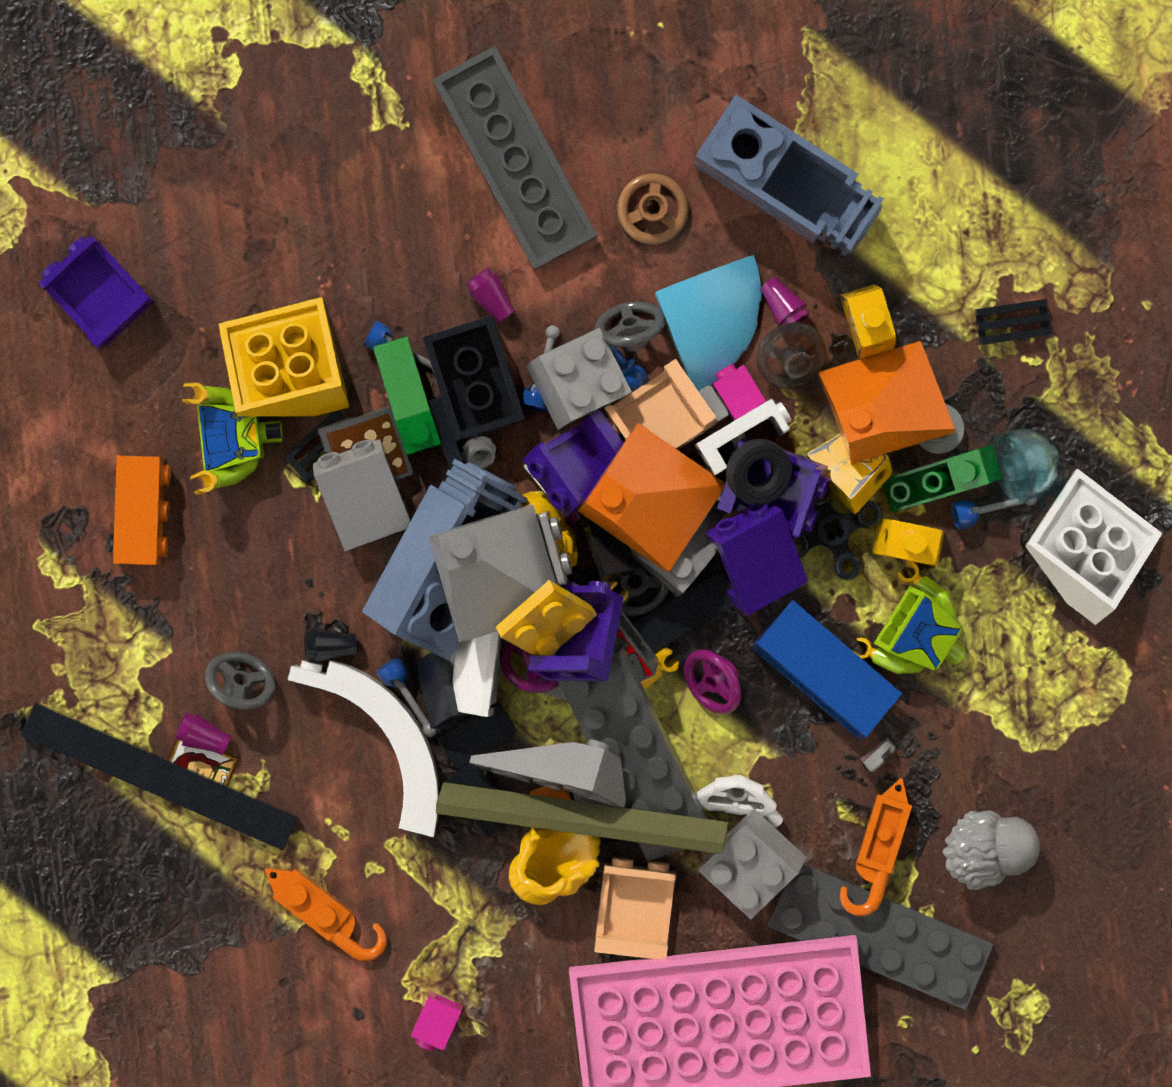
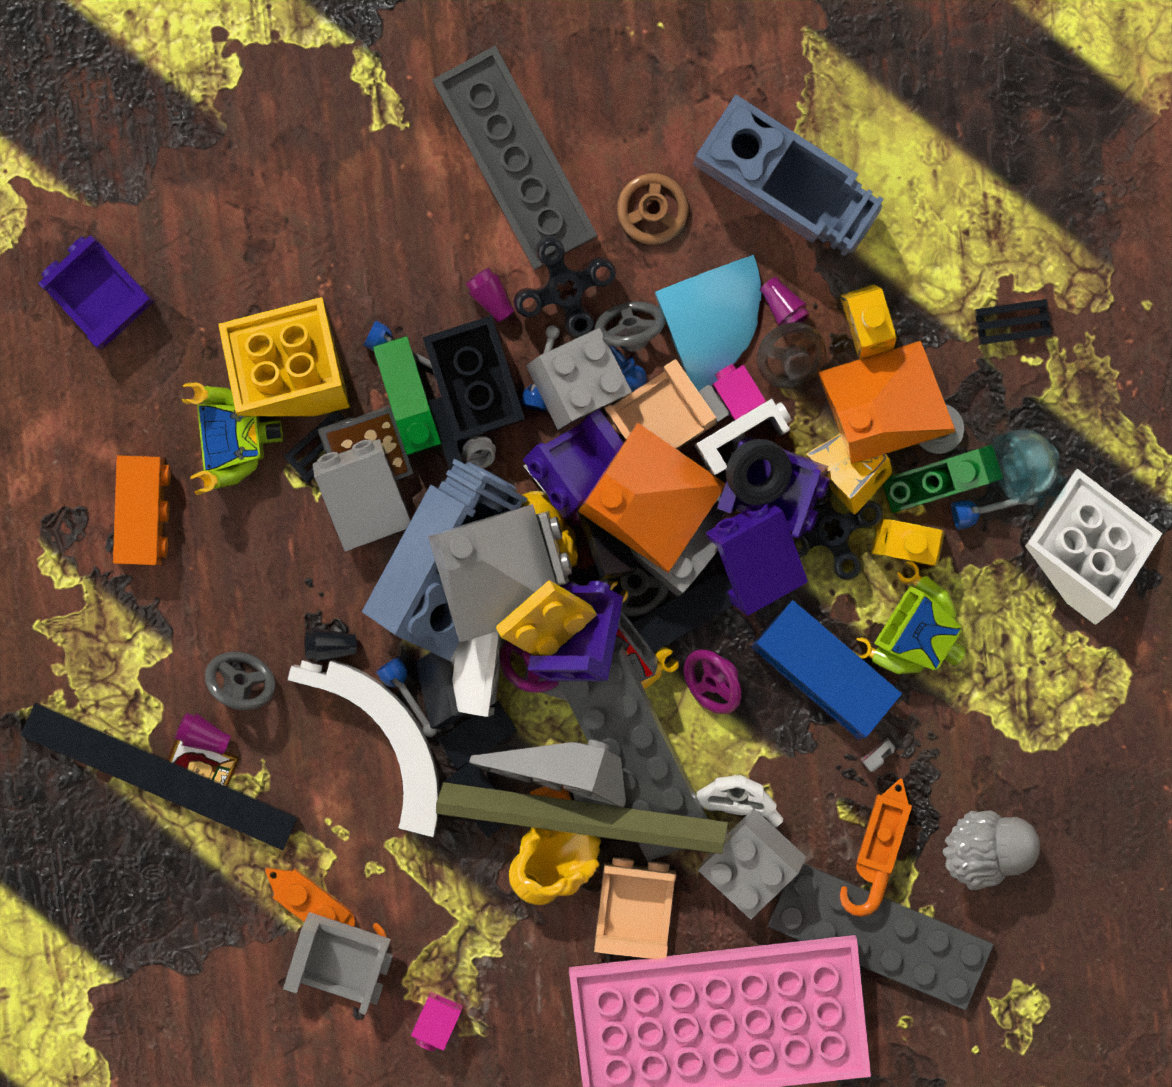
(339, 960): none -> light grey panel
(560, 273): none -> black gear

